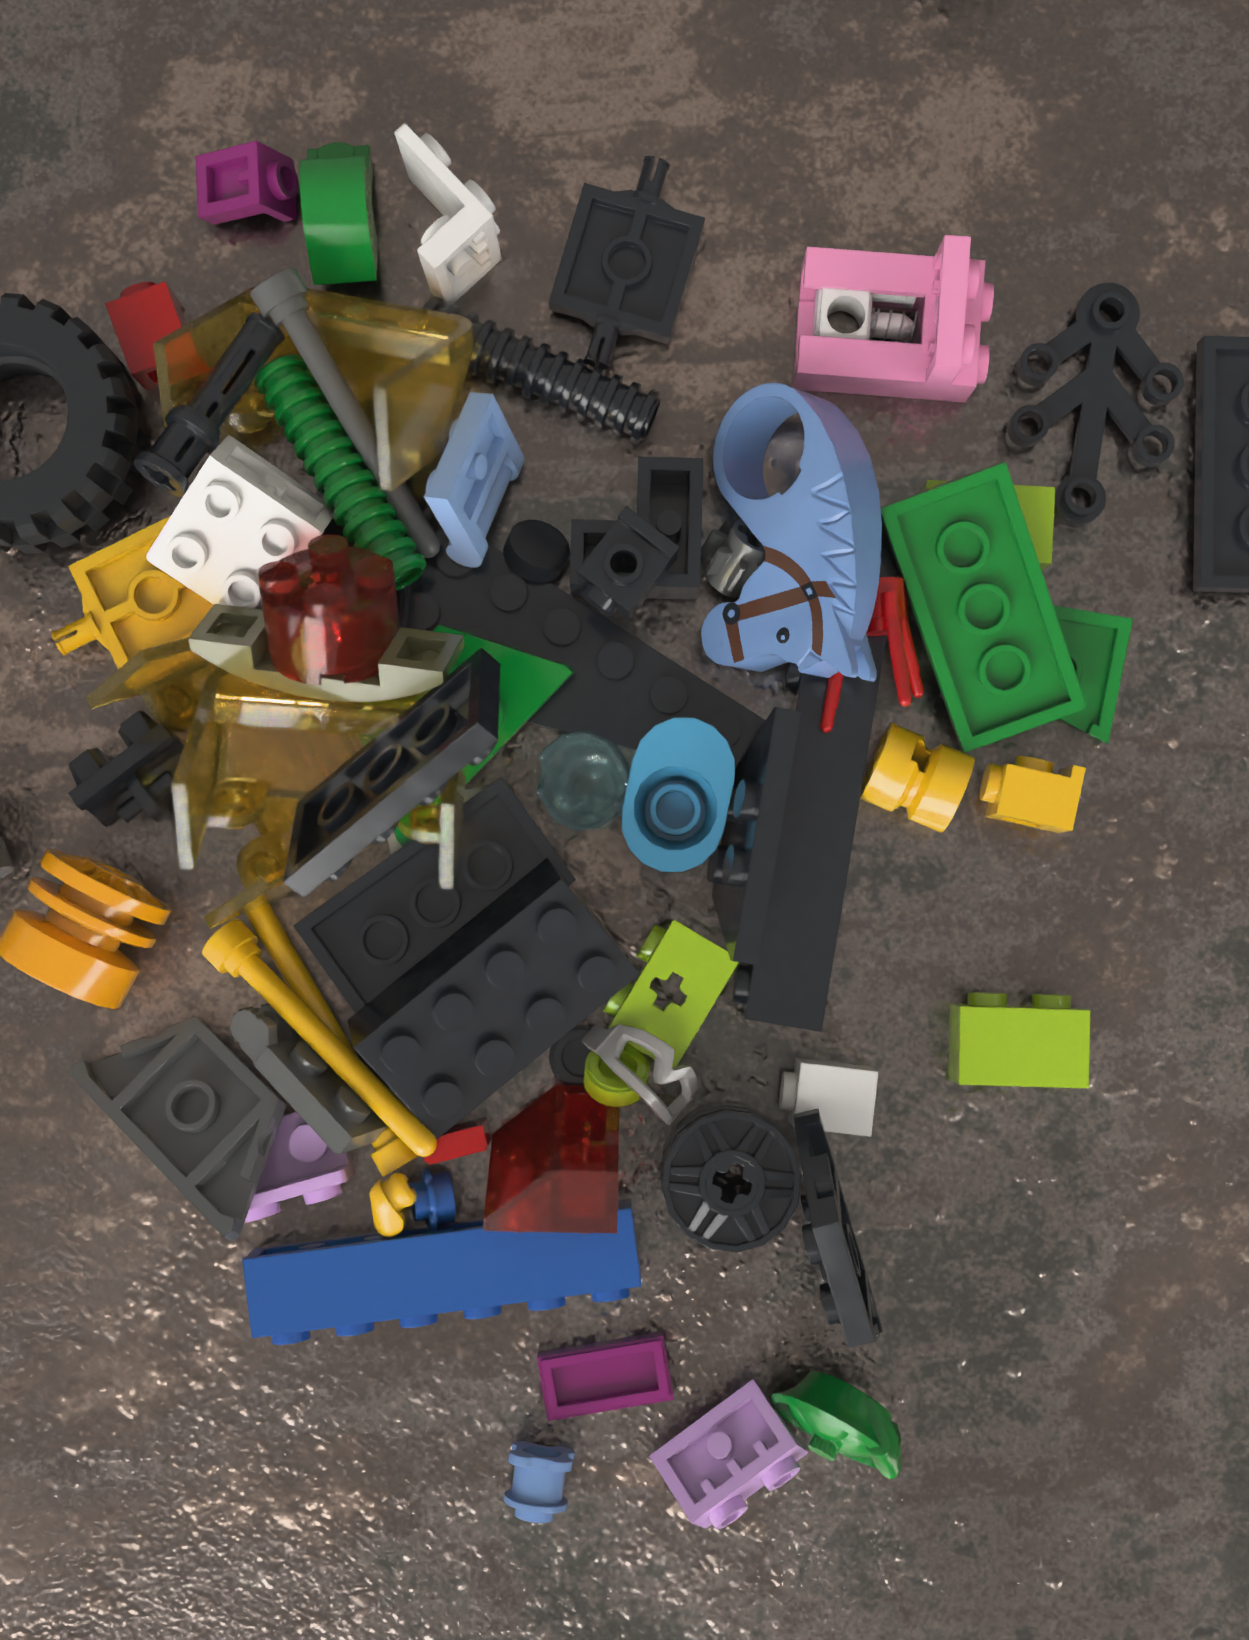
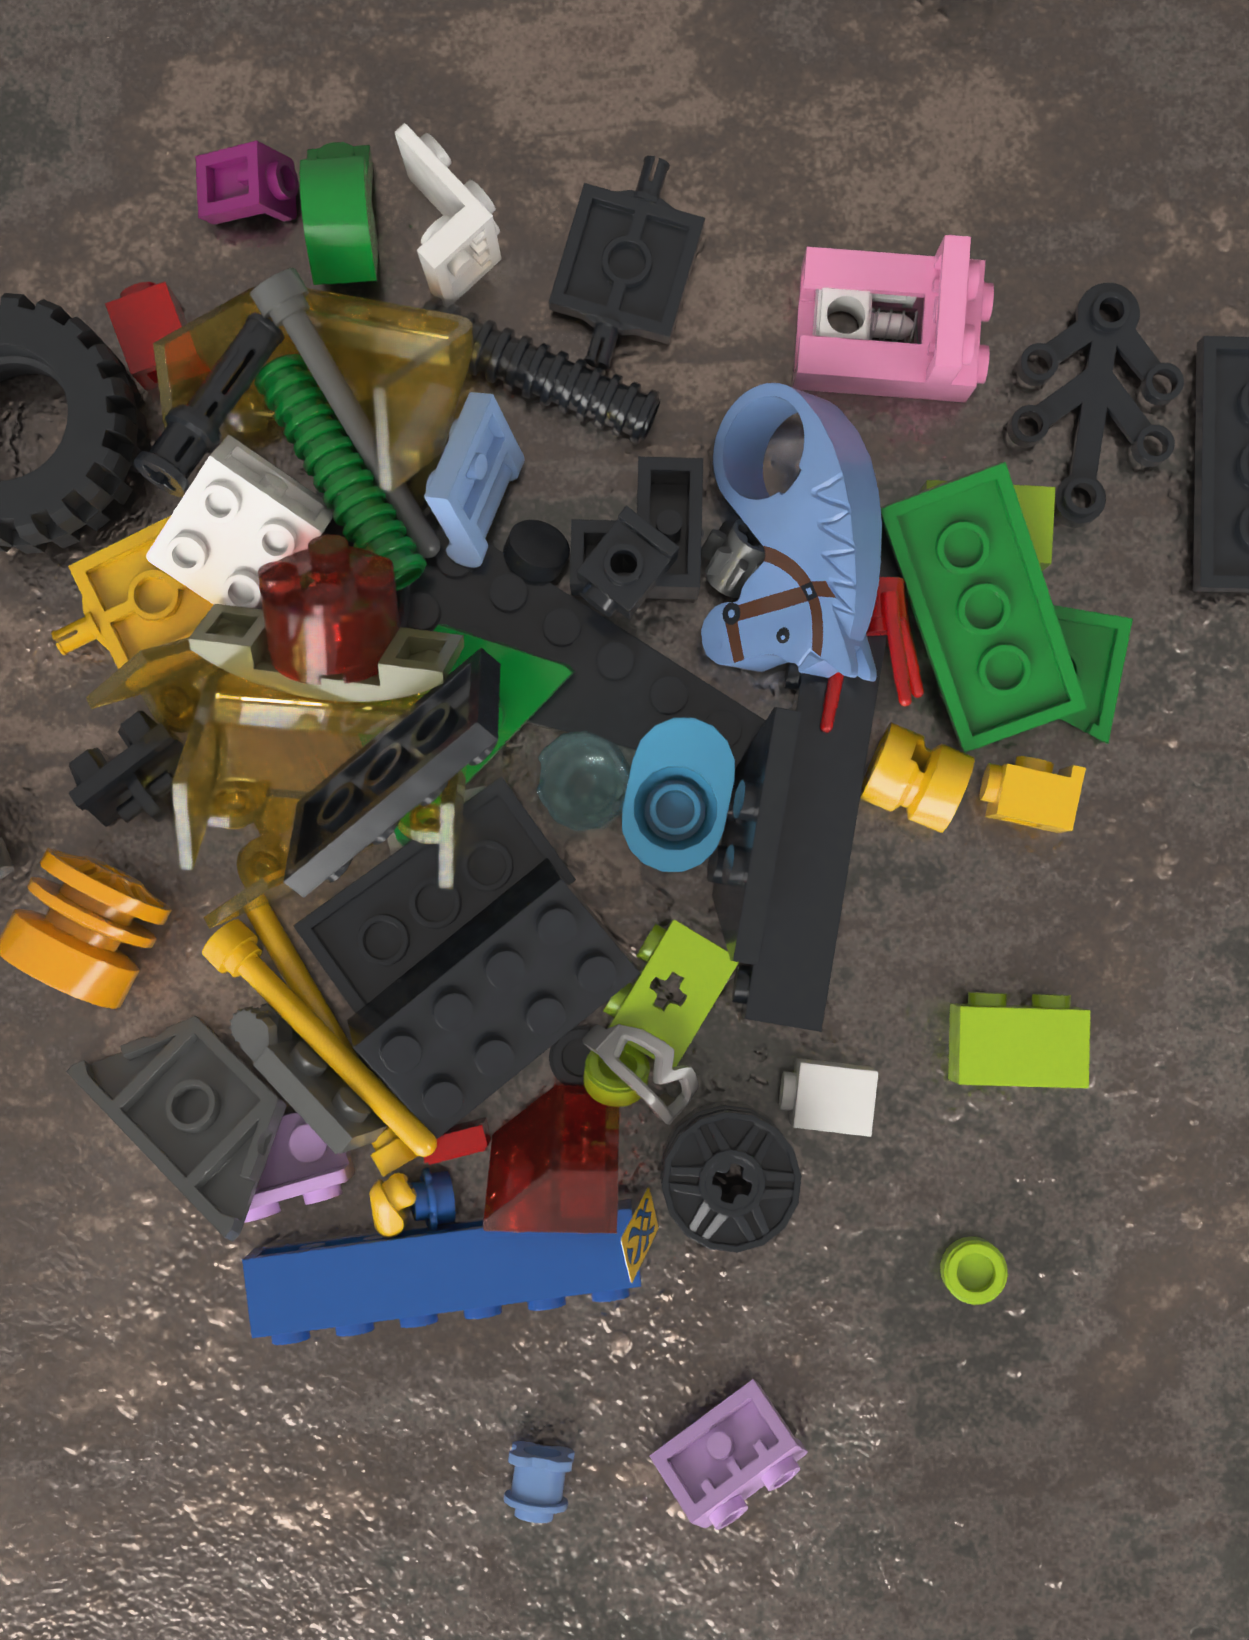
(605, 1376): magenta tile -> none
(639, 1234): none -> yellow sticker
(831, 1237): black wing -> none
(842, 1422): green piece -> none
(973, 1270): none -> lime tile

